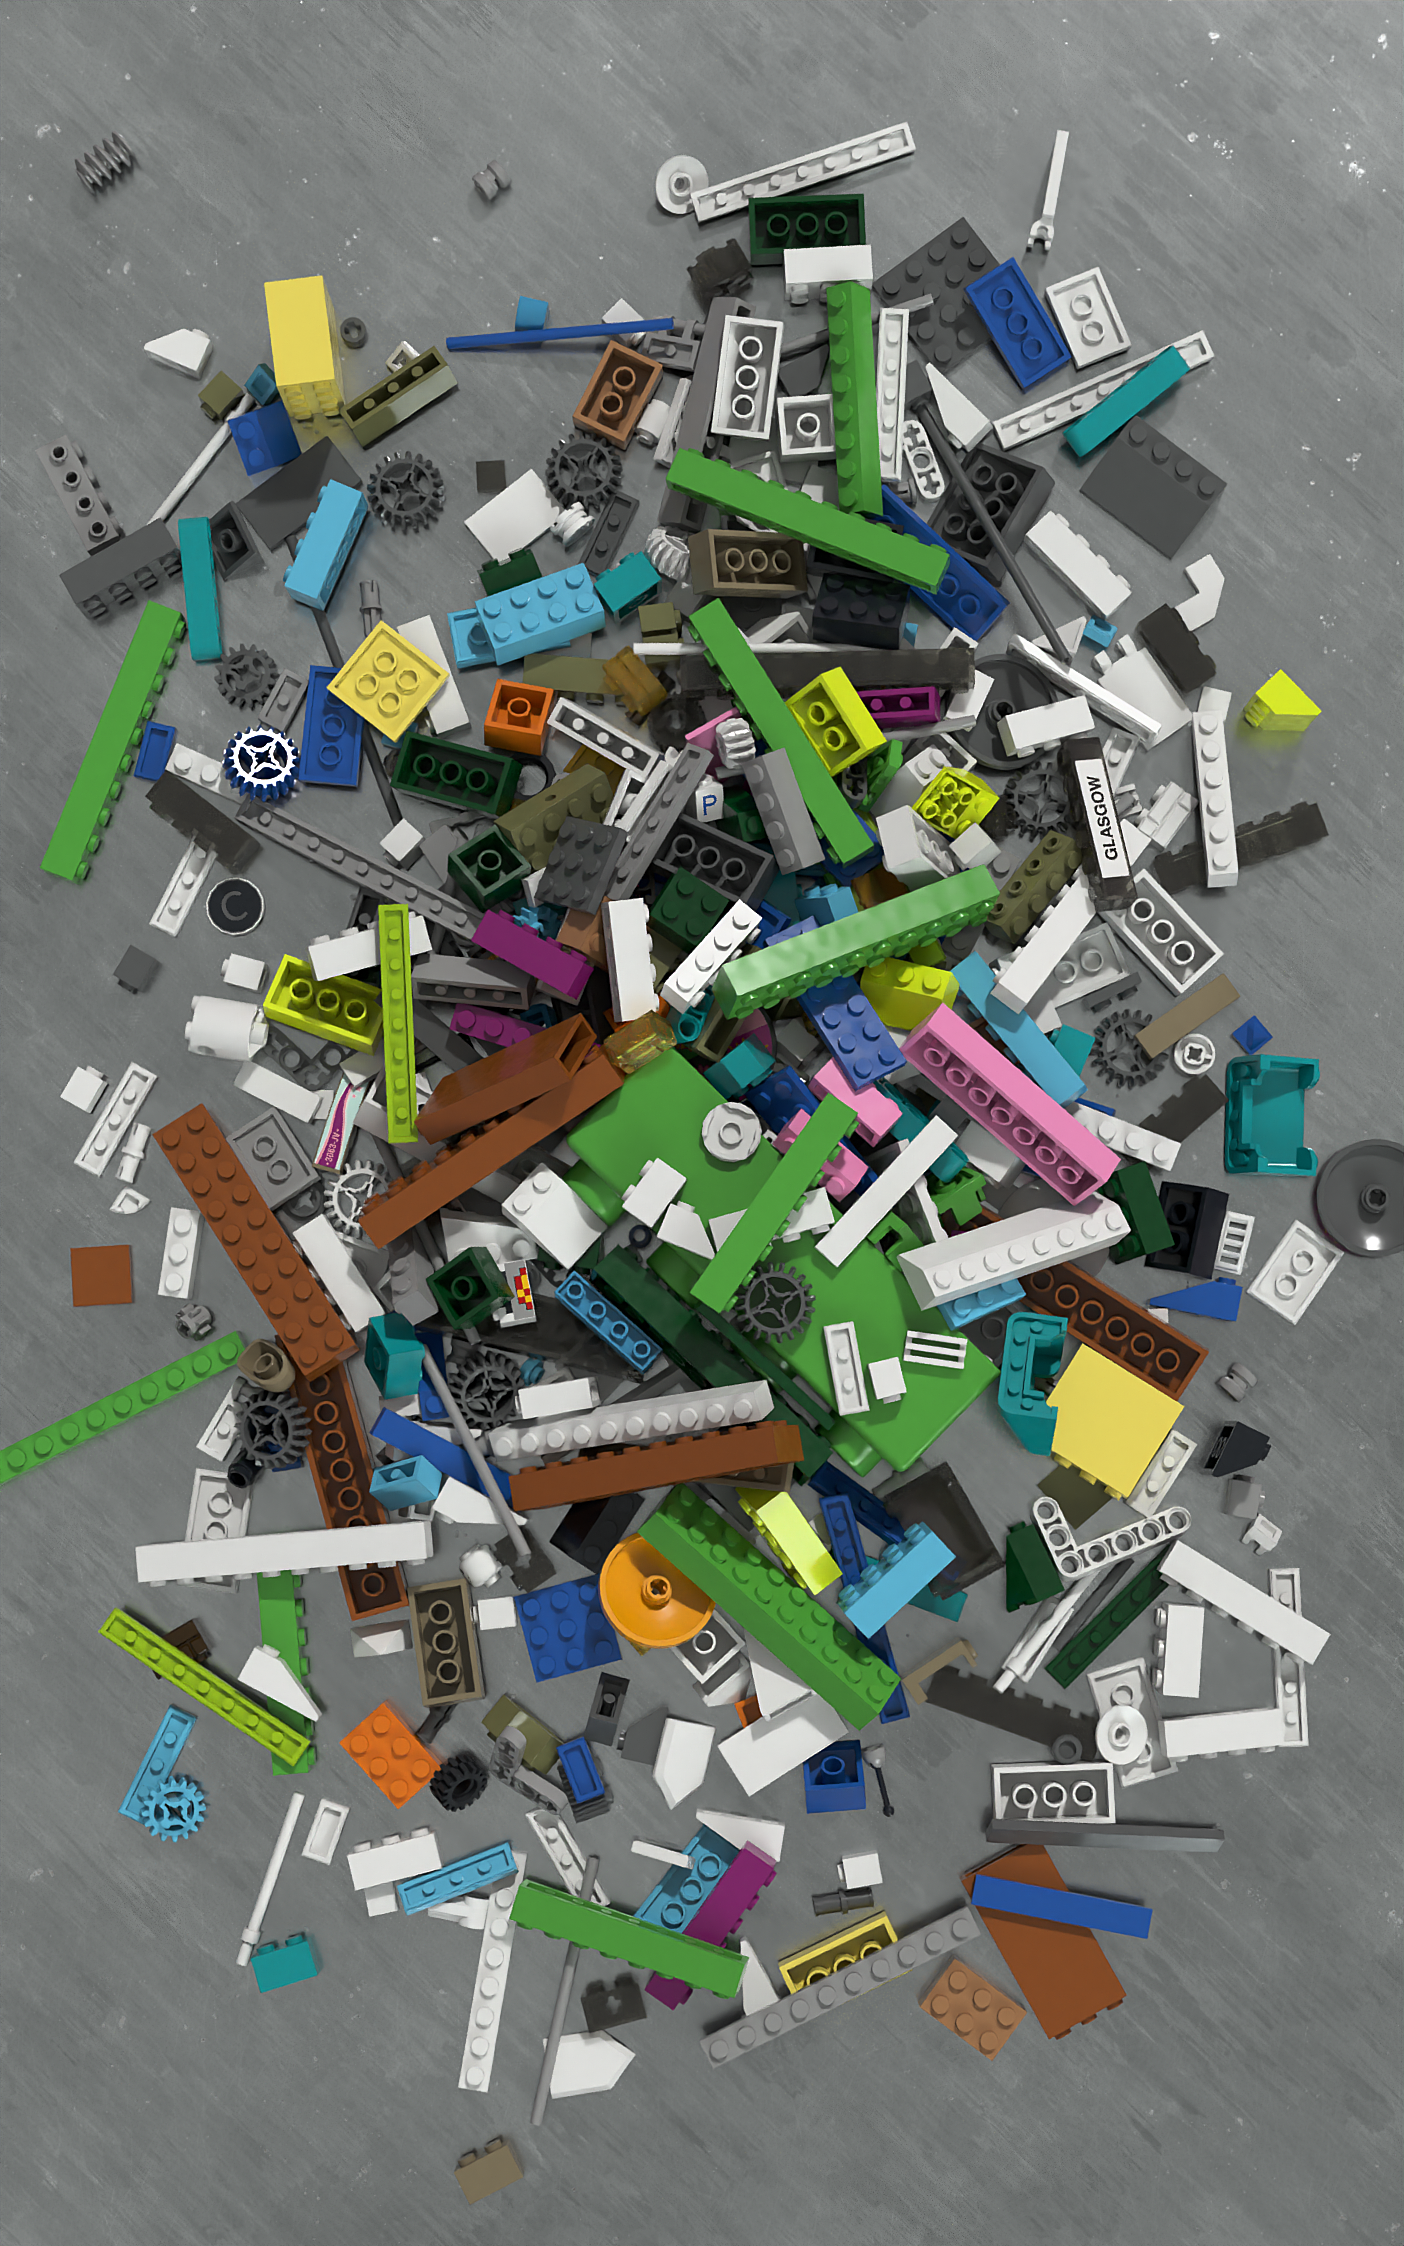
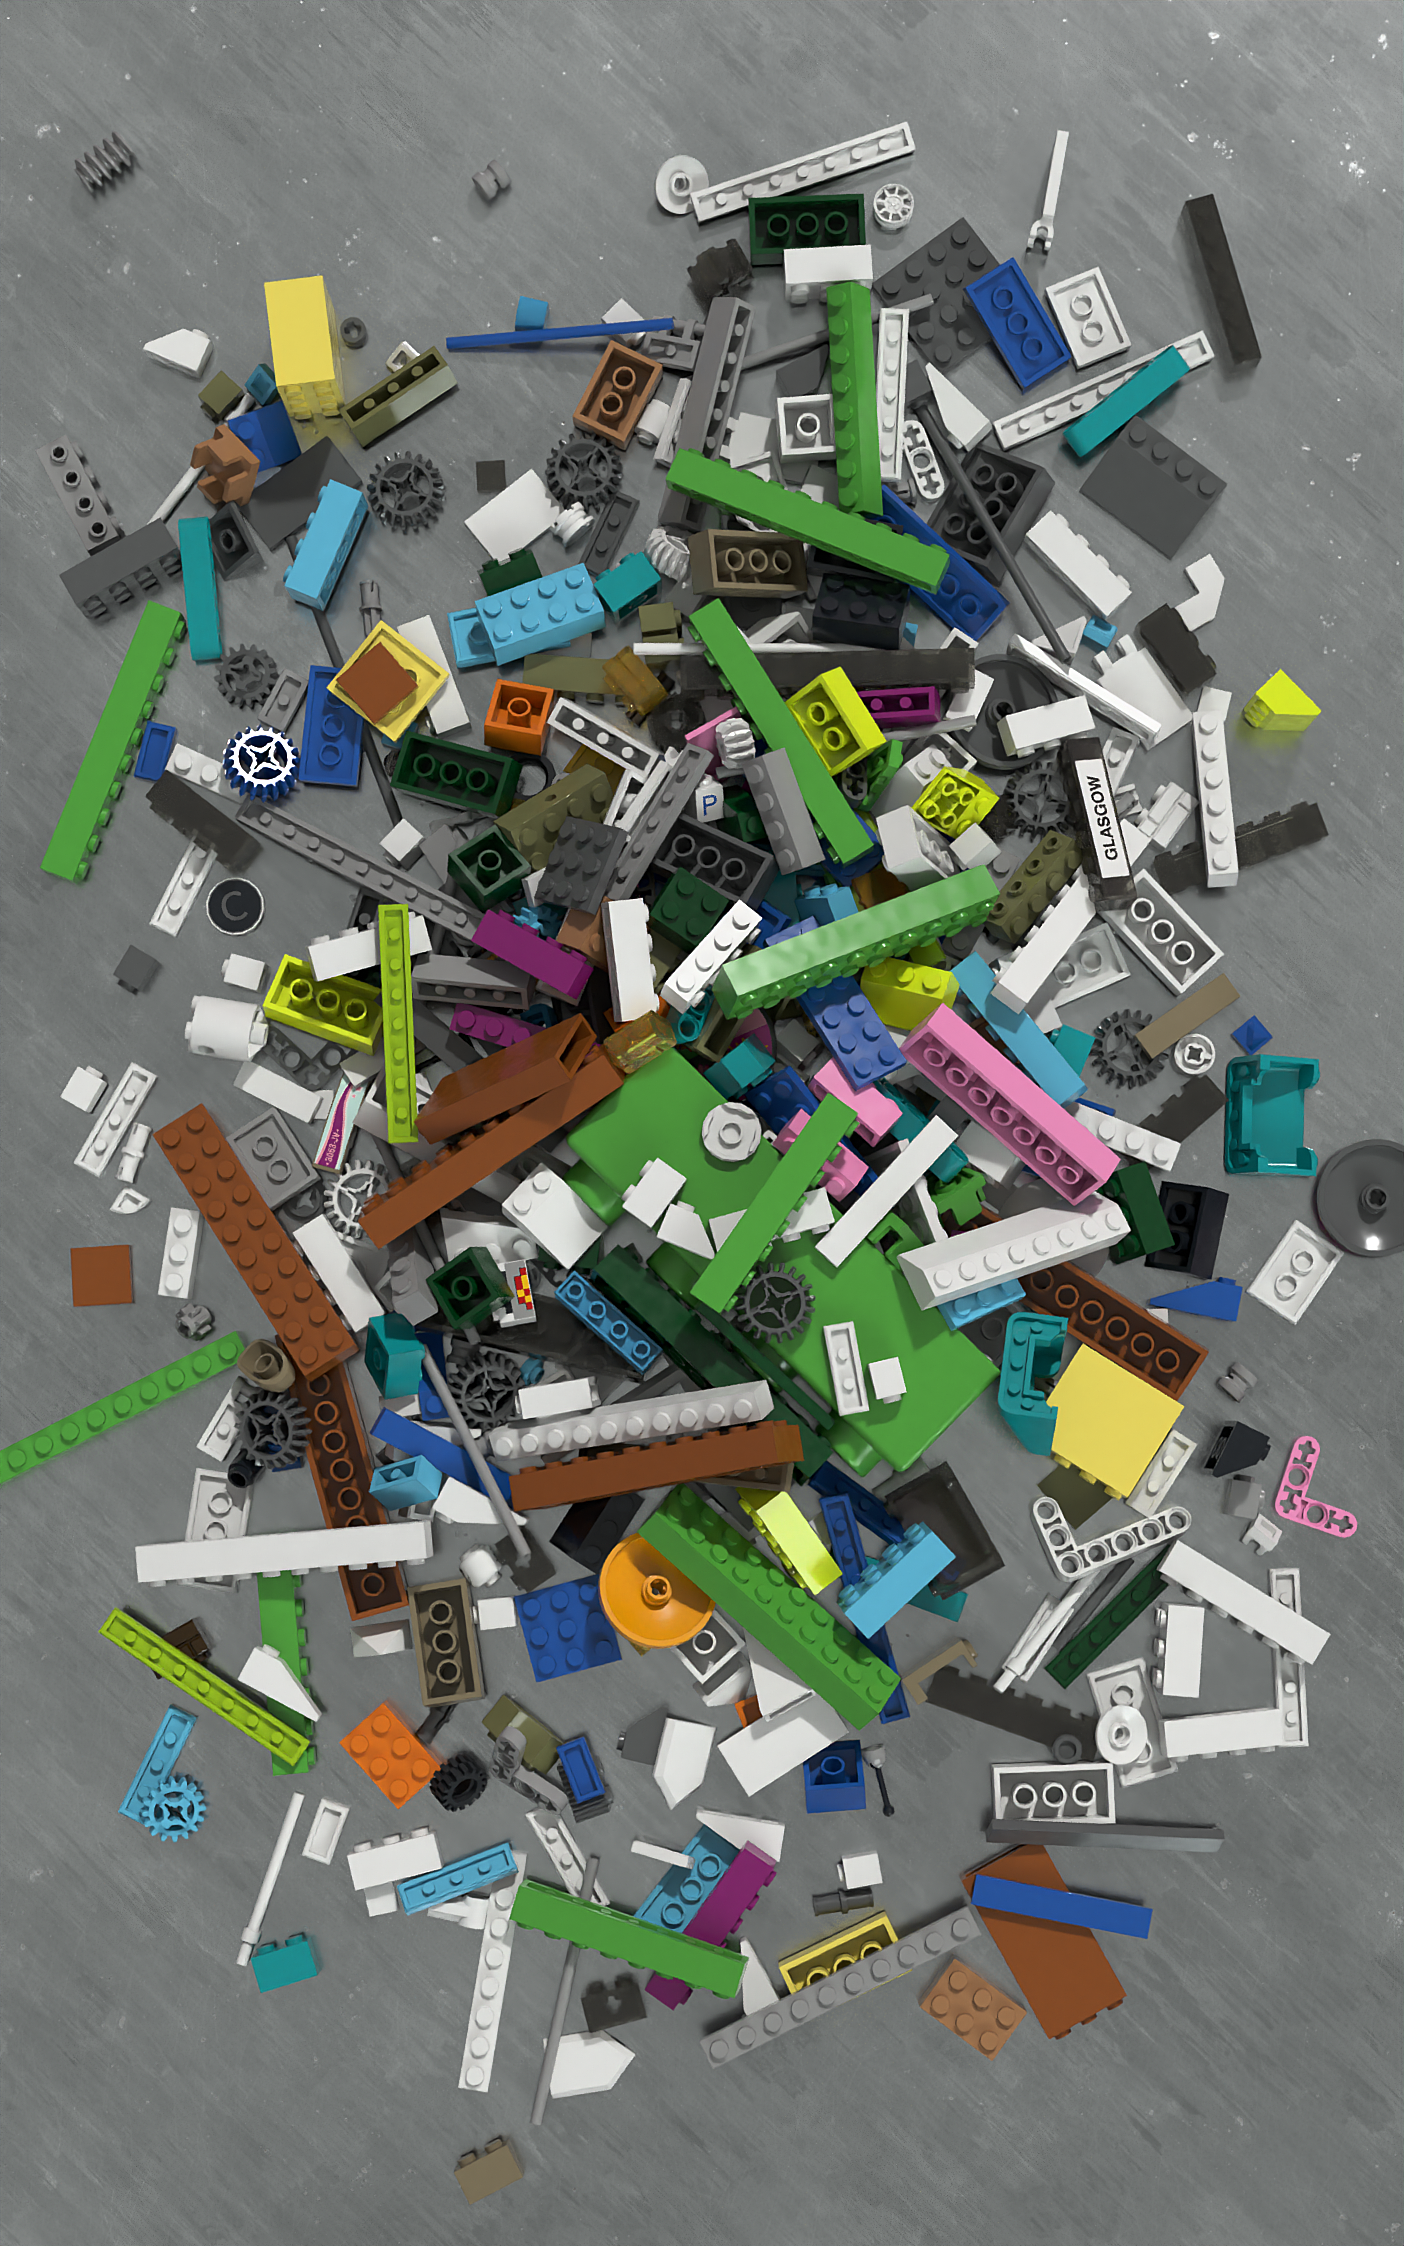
(230, 465): none -> medium nougat panel
(377, 683): none -> dark orange tile
(606, 1709): dark grey slope -> none
(640, 1228): dark blue pin -> none
(747, 378): white slope -> none
(893, 206): none -> white wheel
(960, 1353): white tile -> none
(1027, 1568): dark green slope -> none
(1123, 987): dark grey plate -> none
(1221, 283): none -> clear smoke brick
(1242, 1245): white slope -> none
(1302, 1503): none -> bright pink beam

